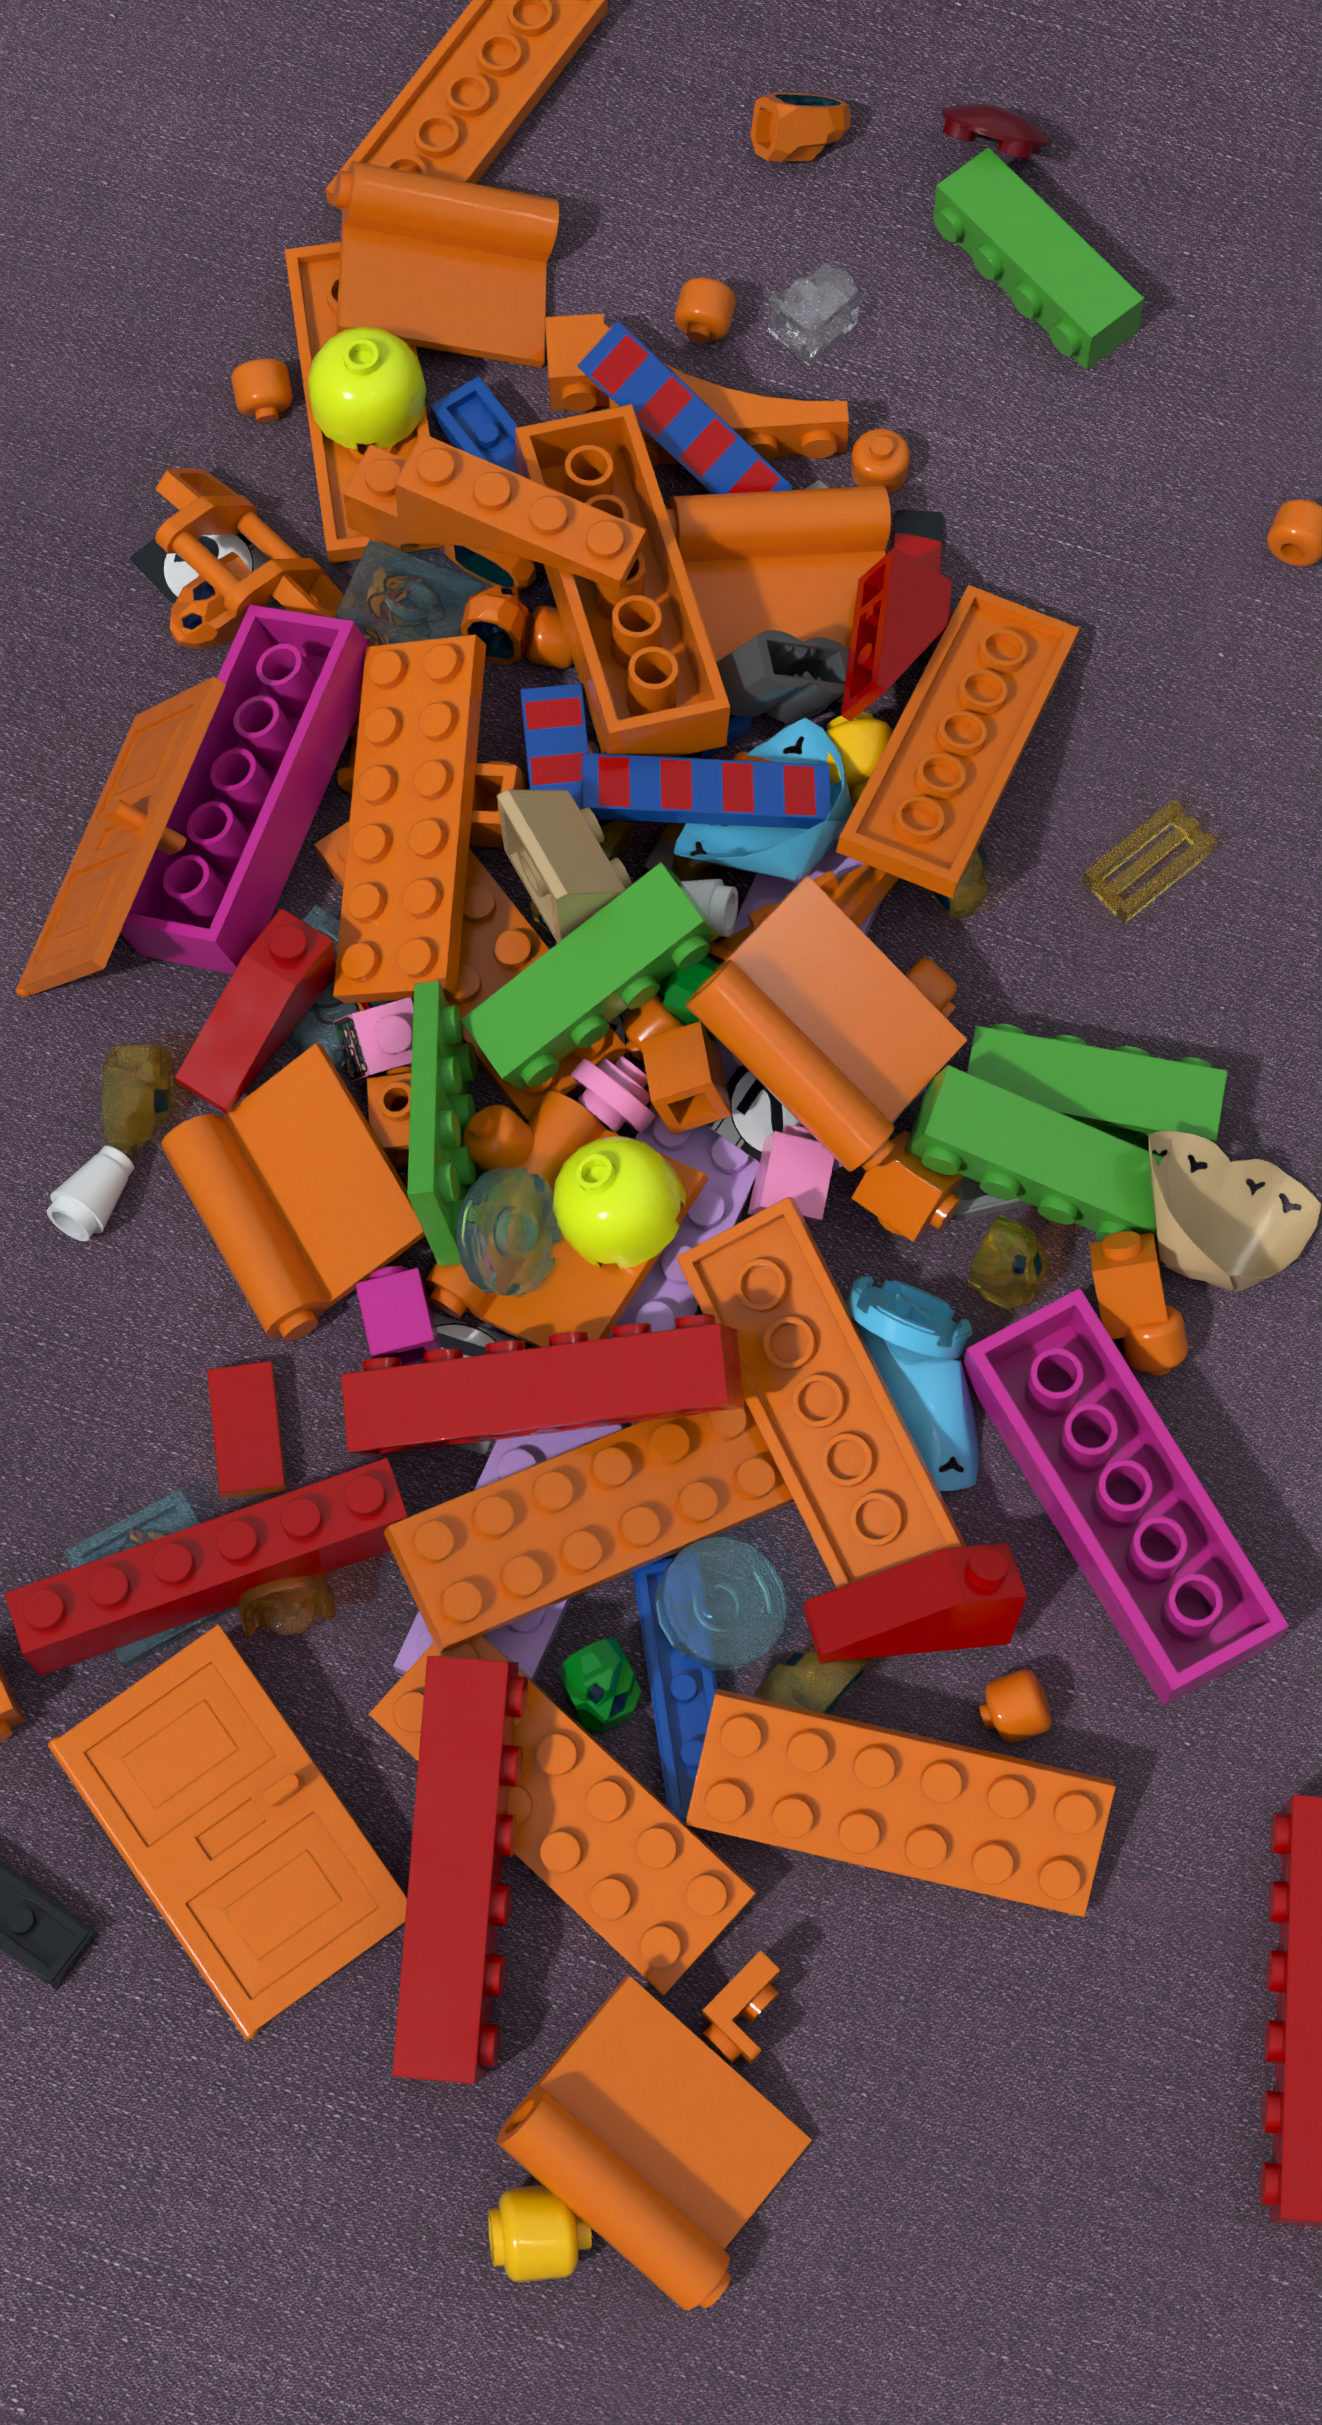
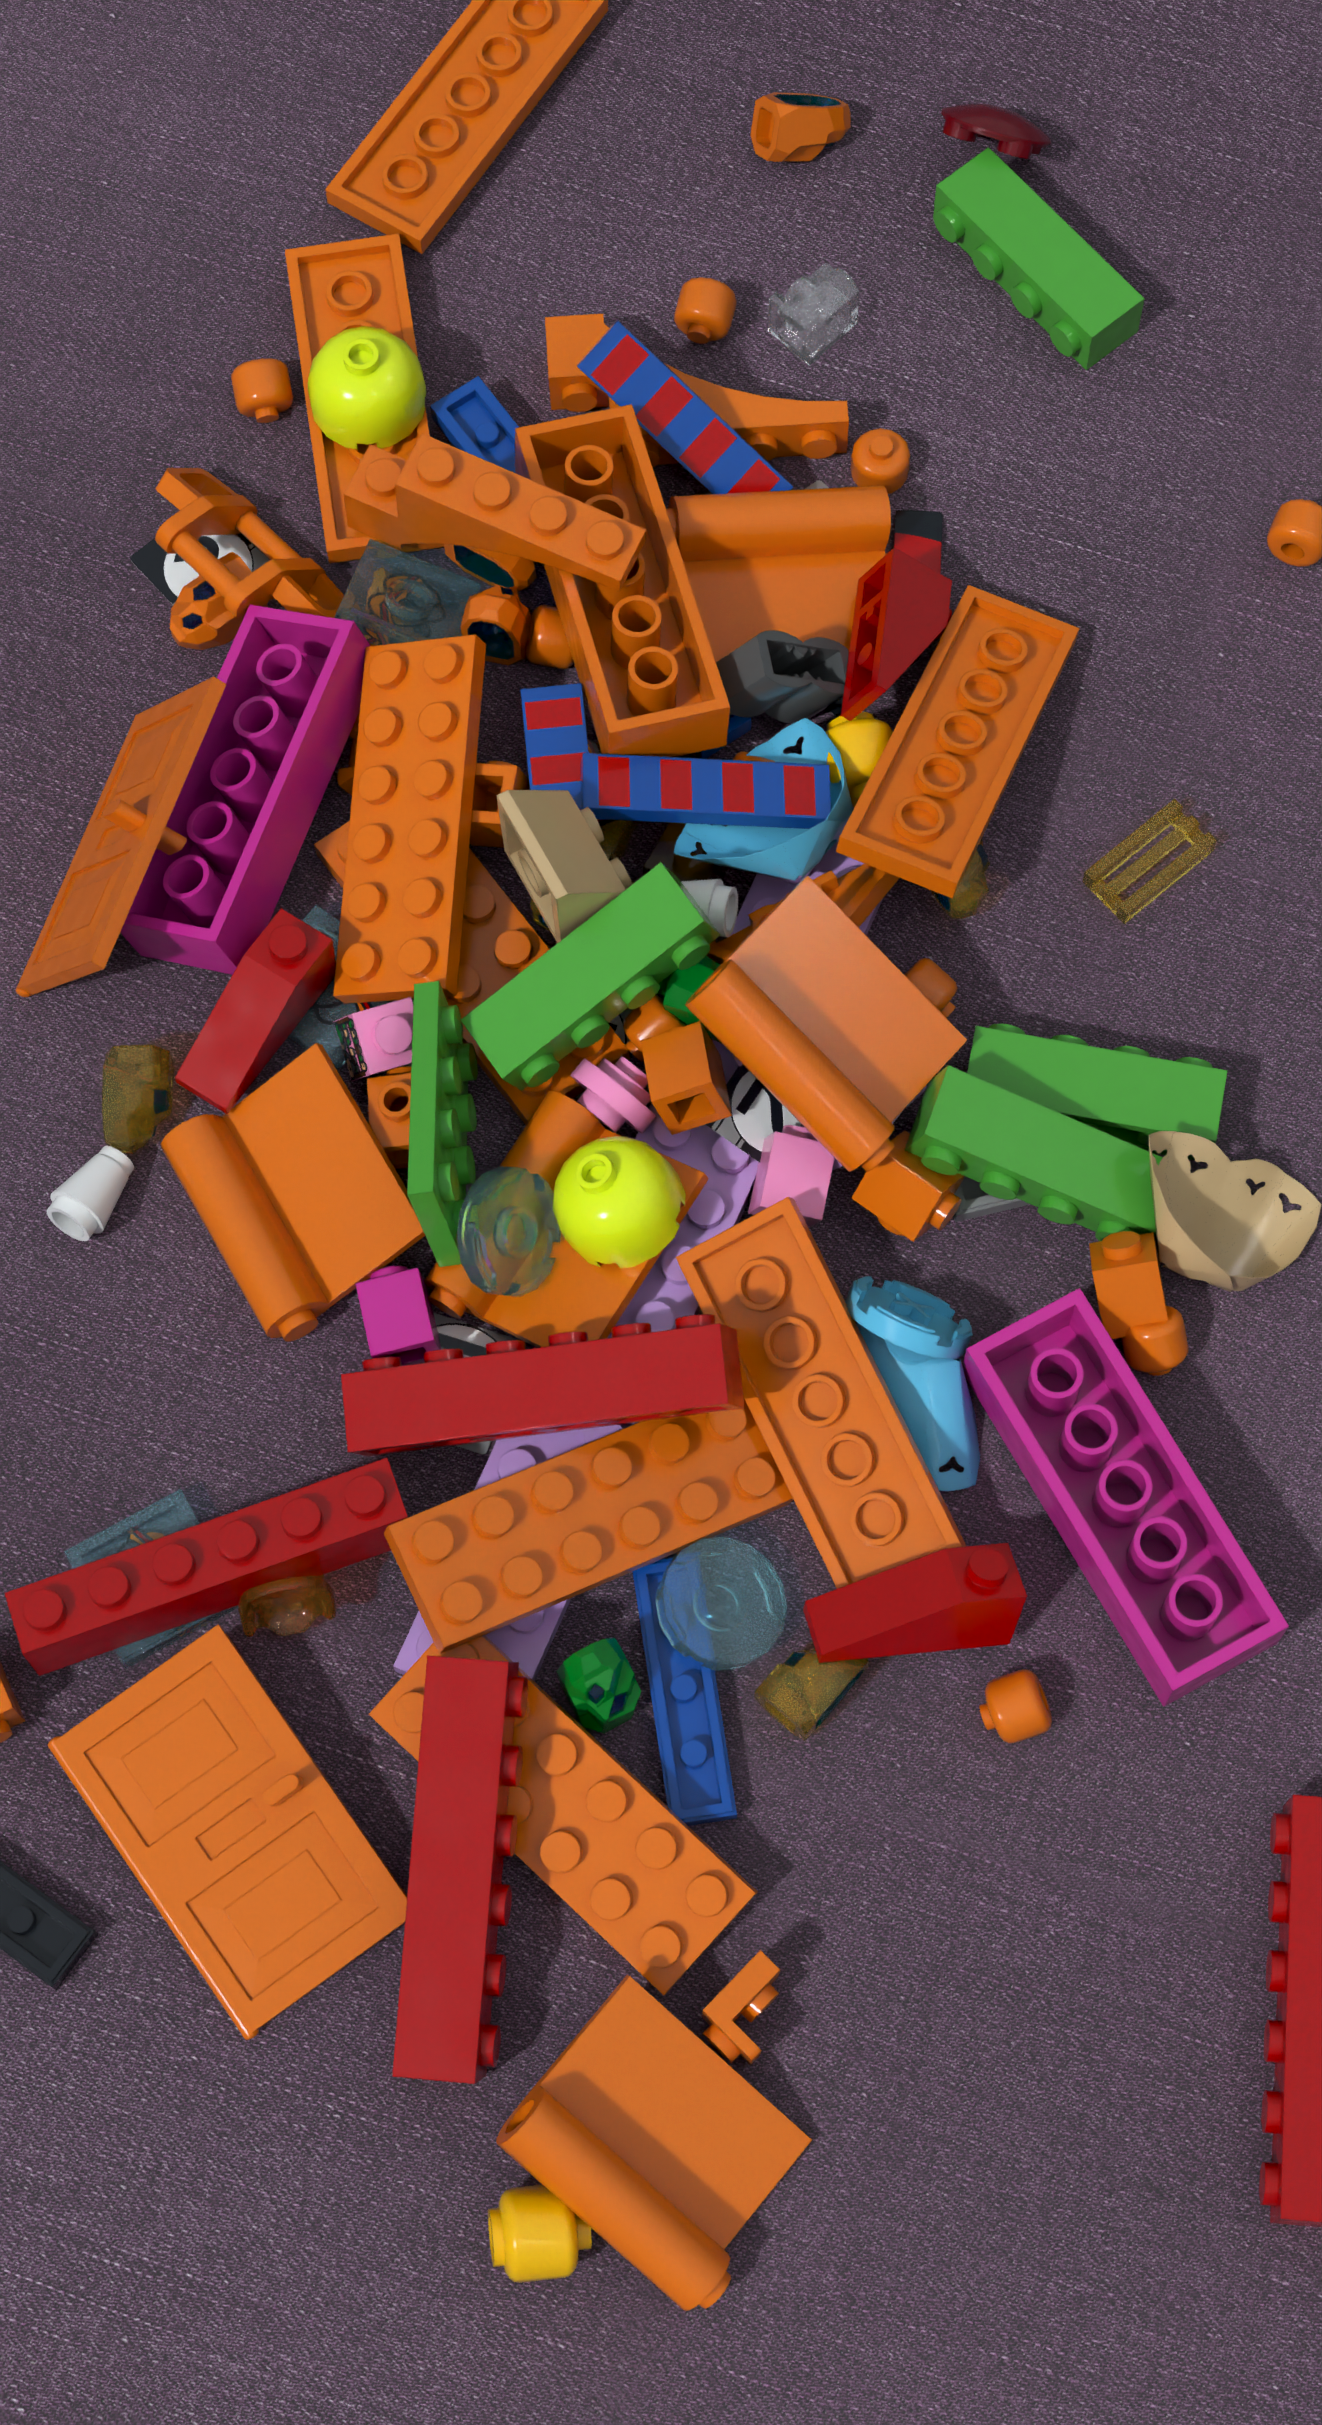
(246, 1430): red tile -> none
(445, 262): orange door -> none
(498, 1138): orange piece -> none
(900, 1802): orange plate -> none
(1009, 1265): clear yellow rock -> none

